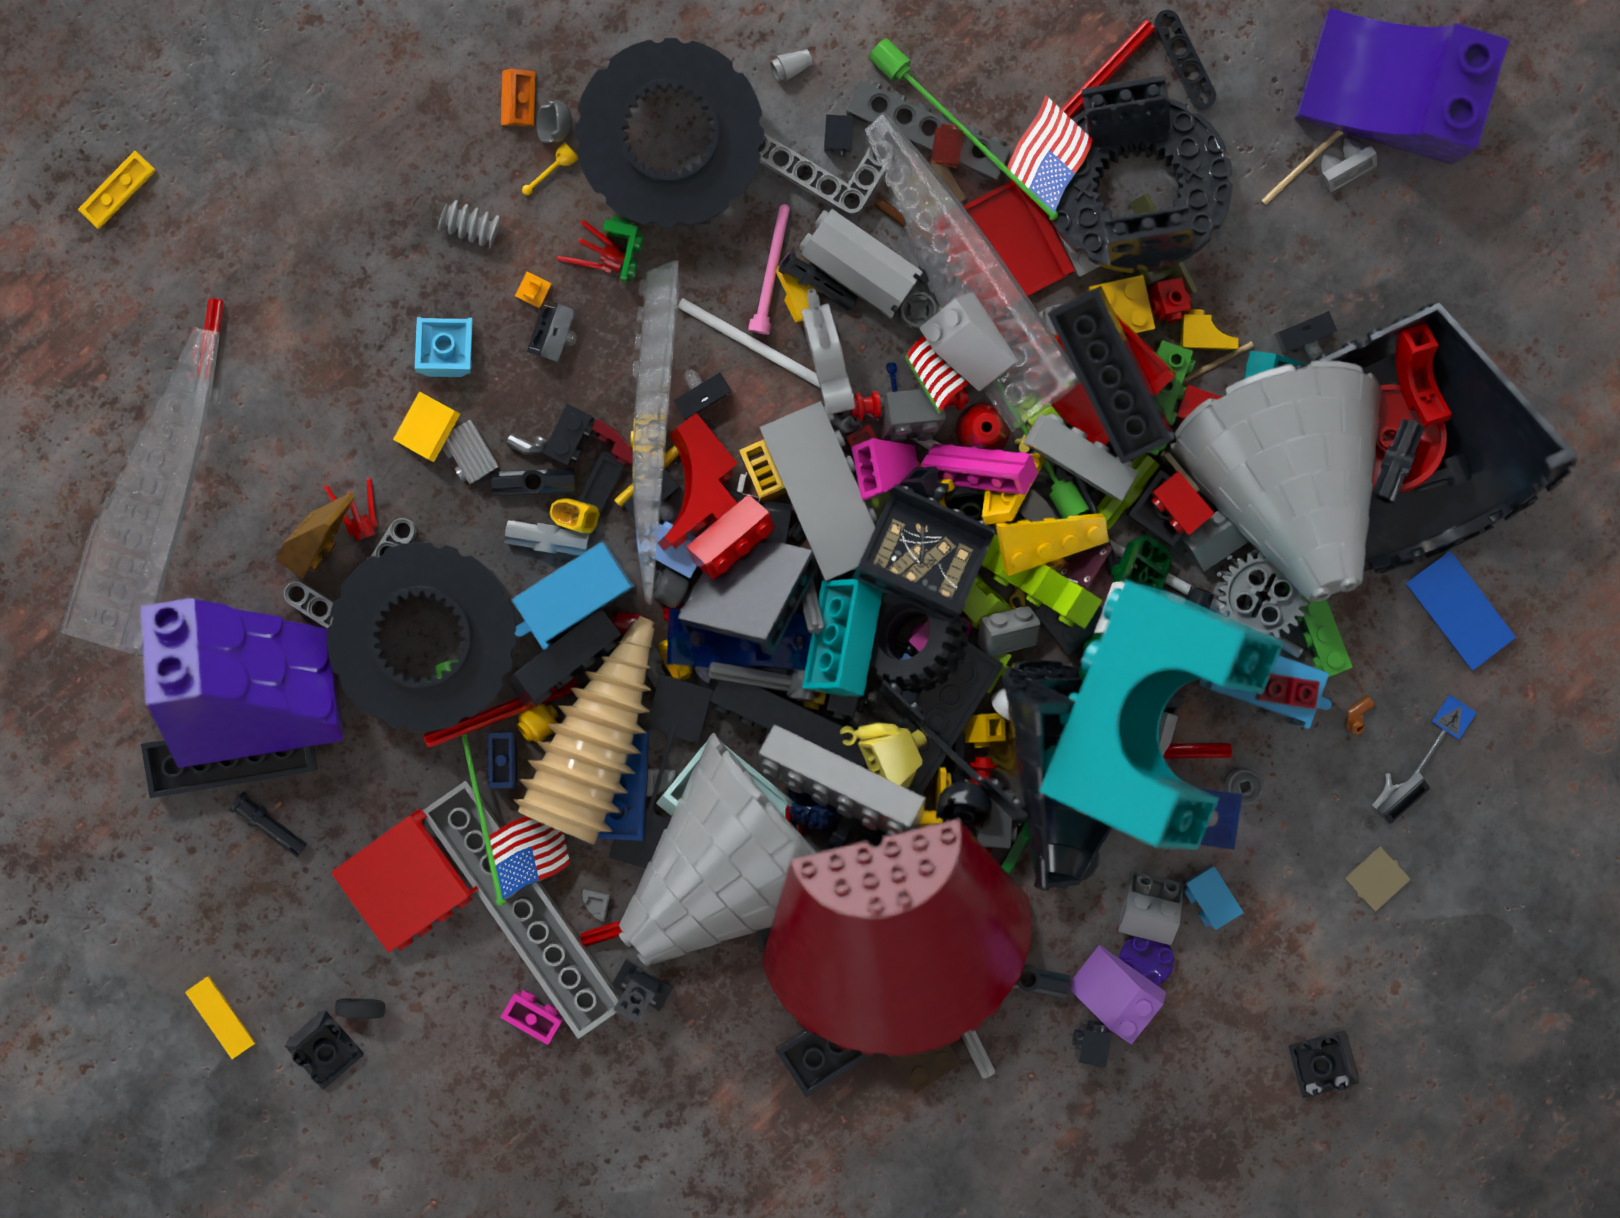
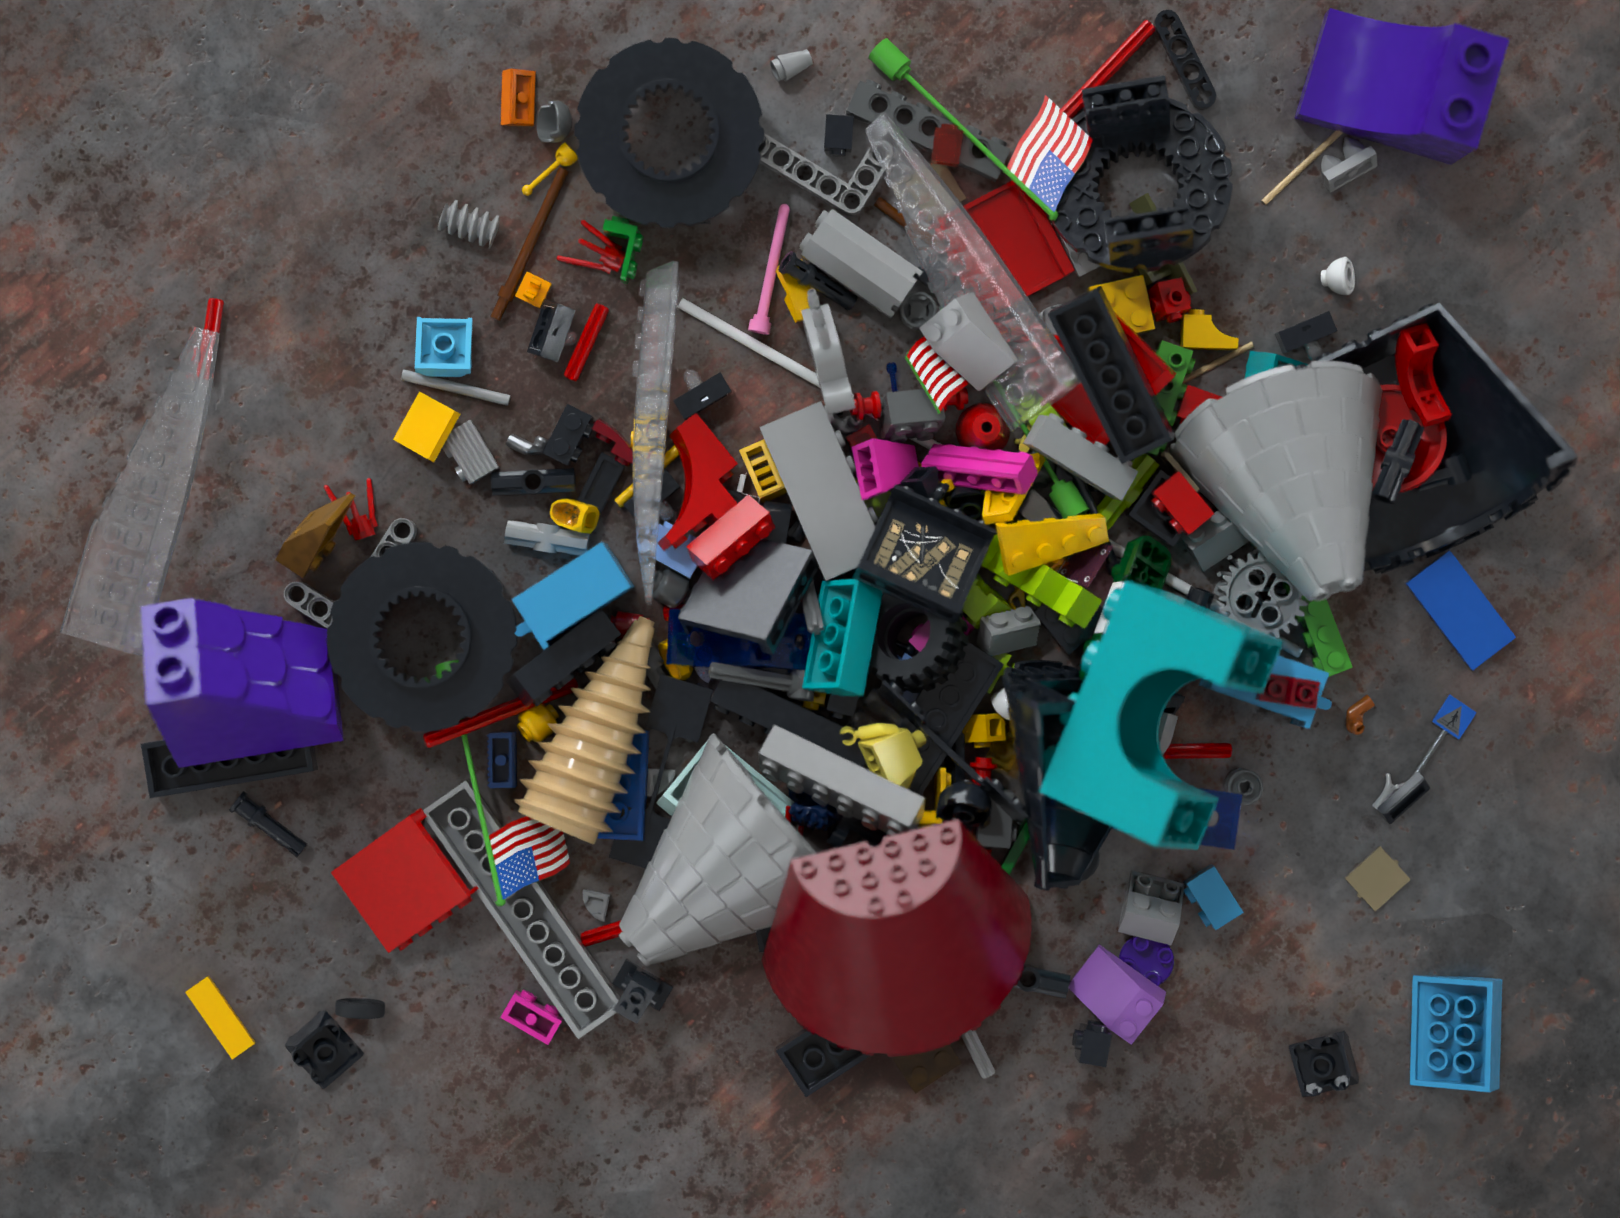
(117, 190): yellow tile -> none
(456, 387): none -> light grey bar
(506, 292): none -> reddish brown bar
(586, 342): none -> red axle
(1339, 276): none -> white brick
(1456, 1032): none -> dark azure slope

